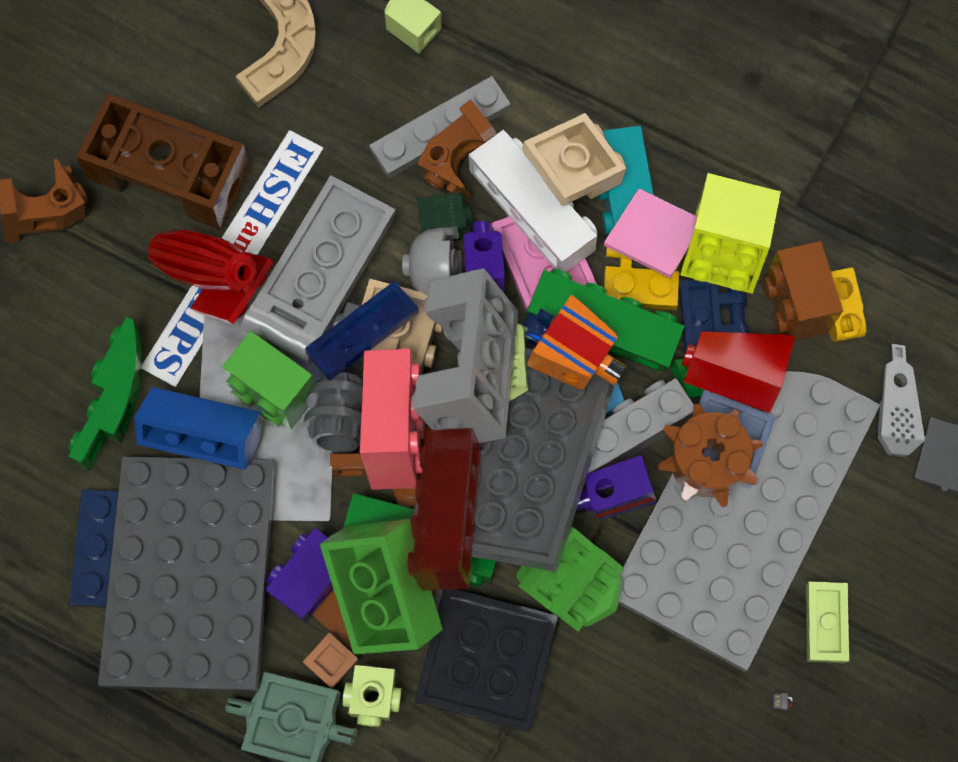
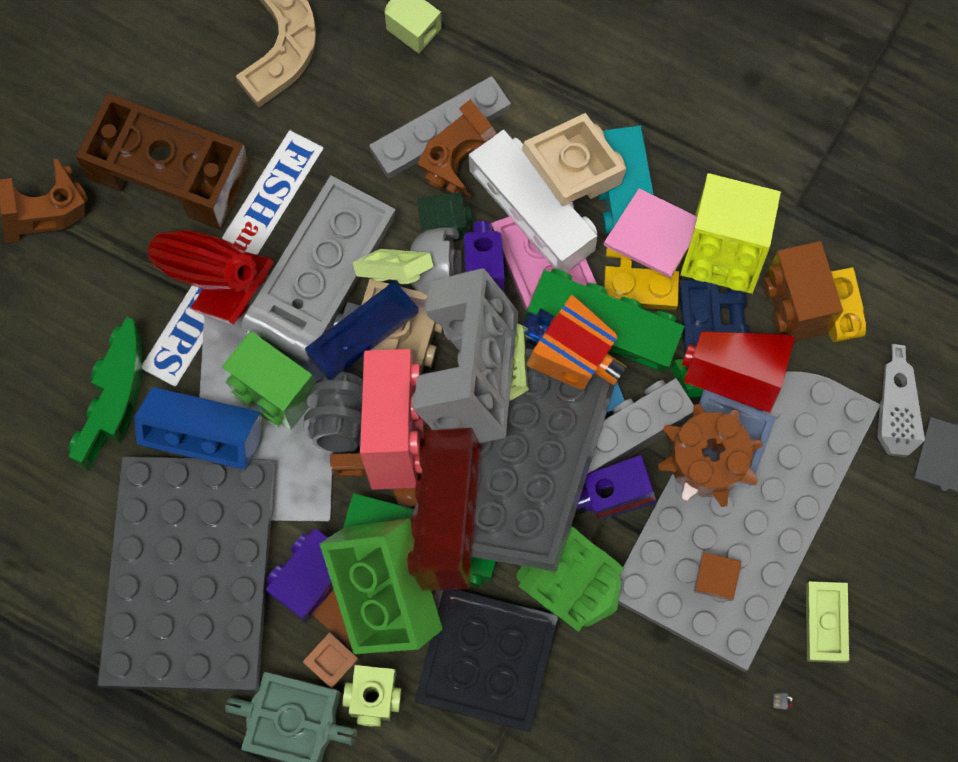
(93, 548): dark blue plate -> none
(393, 265): none -> yellowish green plate
(717, 576): none -> dark orange tile

